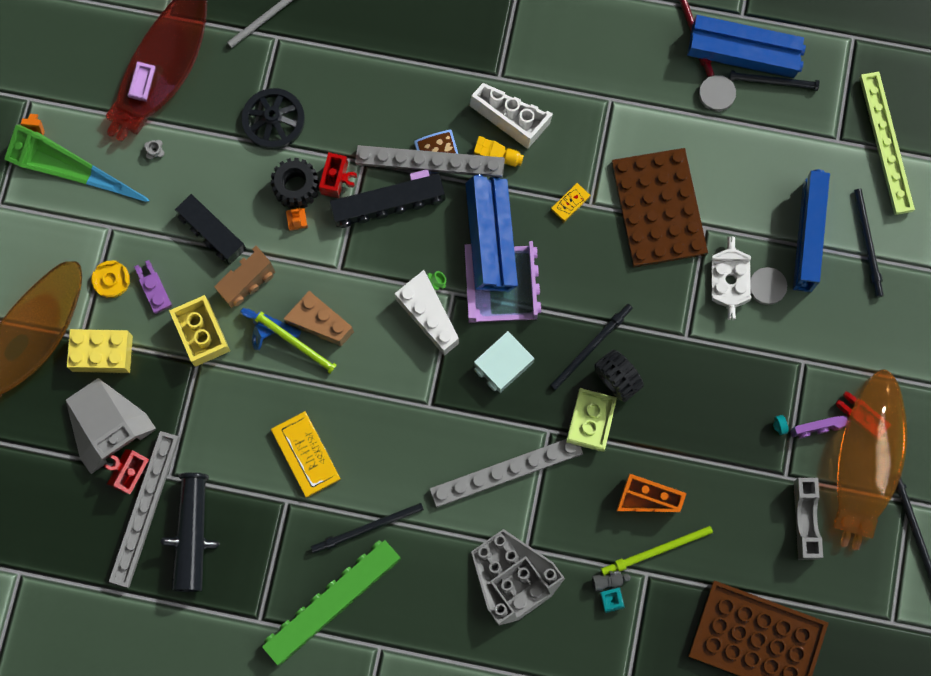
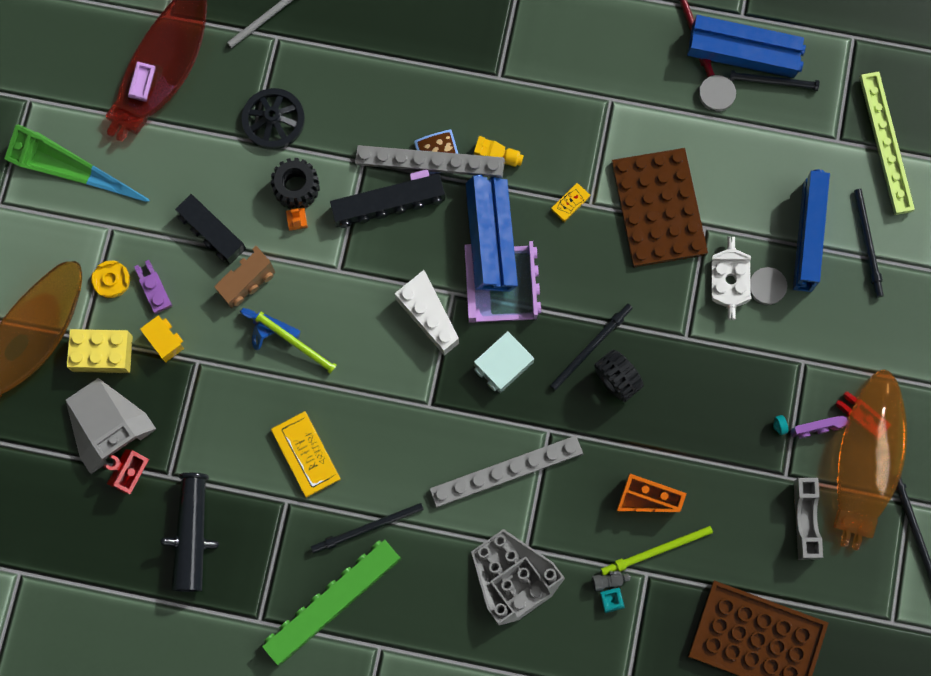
(33, 123): orange tile -> none
(144, 509): light grey plate -> none
(149, 146): light grey plate -> none
(162, 339): none -> yellow brick
(199, 330): light yellow brick -> none
(318, 319): medium nougat wedge -> none
(335, 175): red brick -> none
(437, 280): bright green plate -> none
(511, 115): white wedge -> none
(591, 420): yellowish green tile -> none

